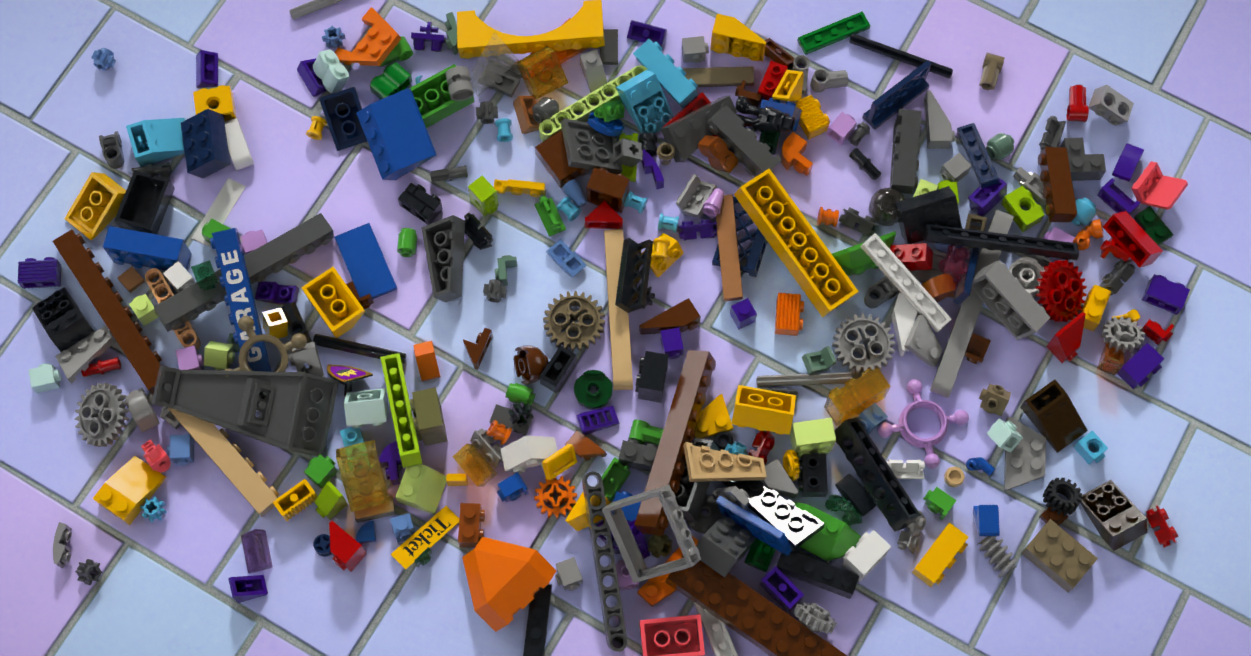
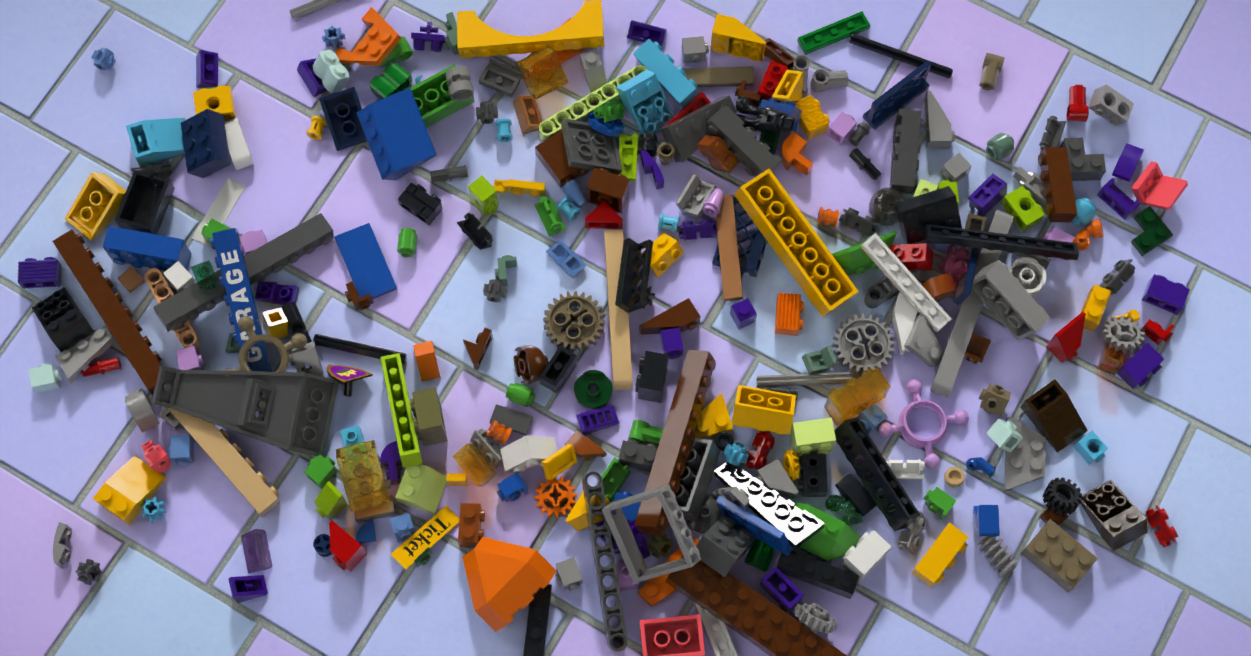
(102, 414): light grey gear -> none
(111, 147): dark grey piece -> none
(143, 309): yellowish green brick -> none
(218, 355): yellowish green brick -> none
(295, 500): yellow brick -> none
(334, 302): yellow slope -> none
(366, 407): light aqua brick -> none
(445, 256): dark grey wedge -> none
(491, 65): clear wing -> none
(520, 414): black gear -> none
(545, 109): dark grey head -> none
(609, 52): dark grey tile -> none
(627, 152): dark grey brick -> none
(635, 202): medium azure bush -> none
(660, 249): yellow bush -> none
(715, 465): tan wing -> none
(978, 155): dark blue tile -> none
(1061, 290): red gear -> none
(1114, 248): red bracket -> none
(1132, 239): red brick -> none

